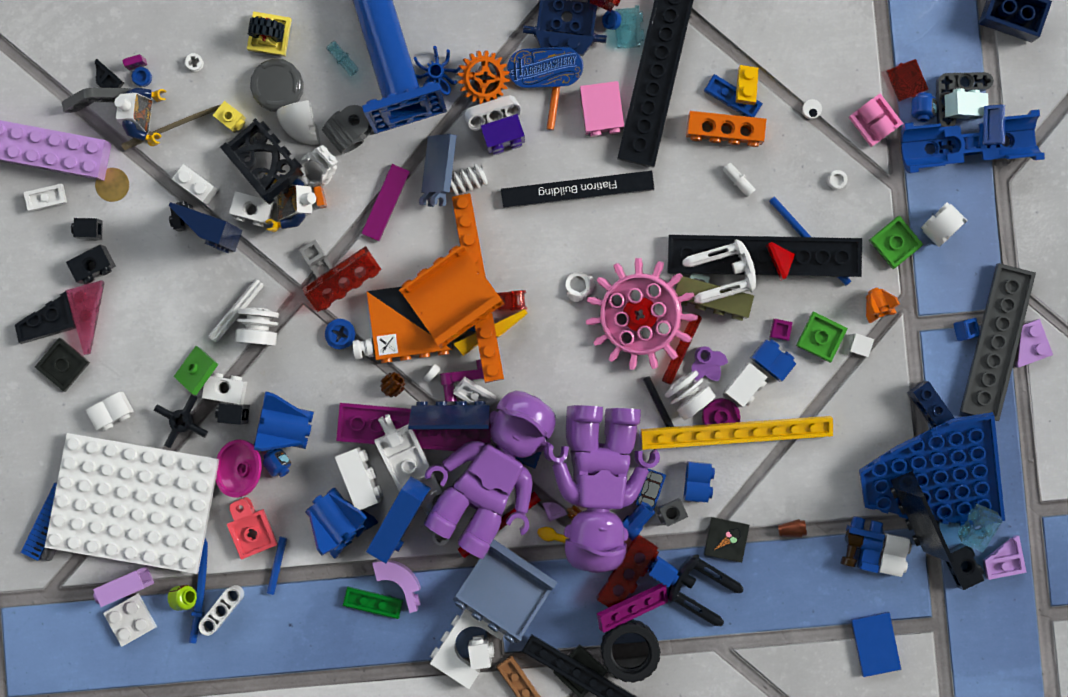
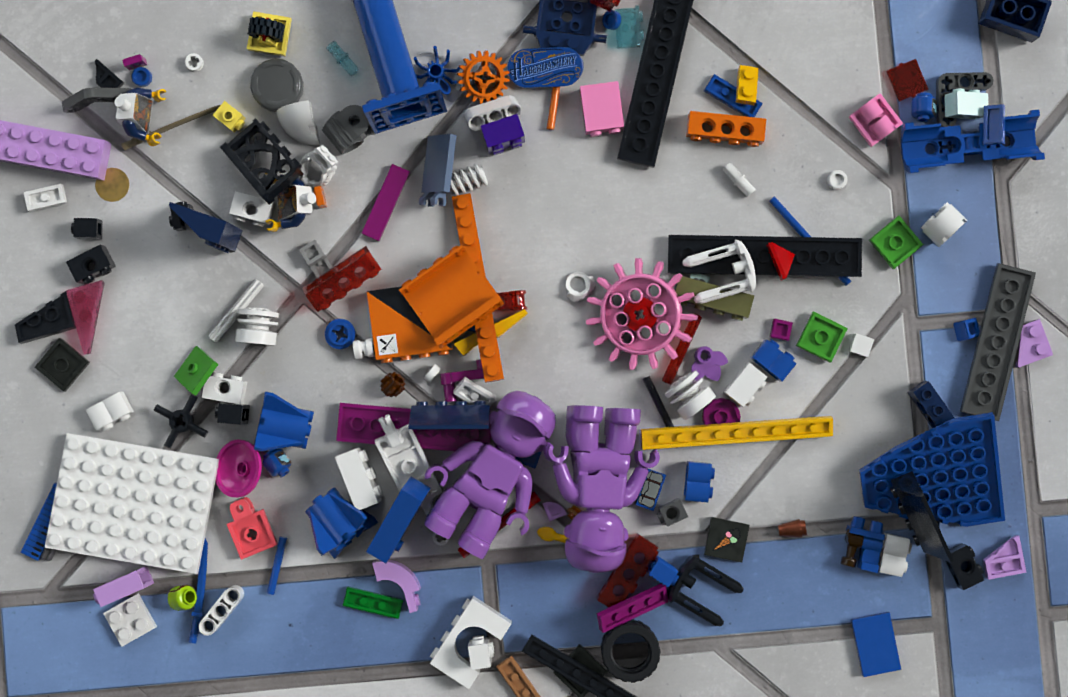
(195, 184): white brick -> none
(504, 592): sand blue panel -> none
(577, 189): black tile -> none
(636, 521): blue piece -> none
(811, 109): white tile -> none
(880, 304): orange brick -> none
(979, 538): clear light blue brick -> none

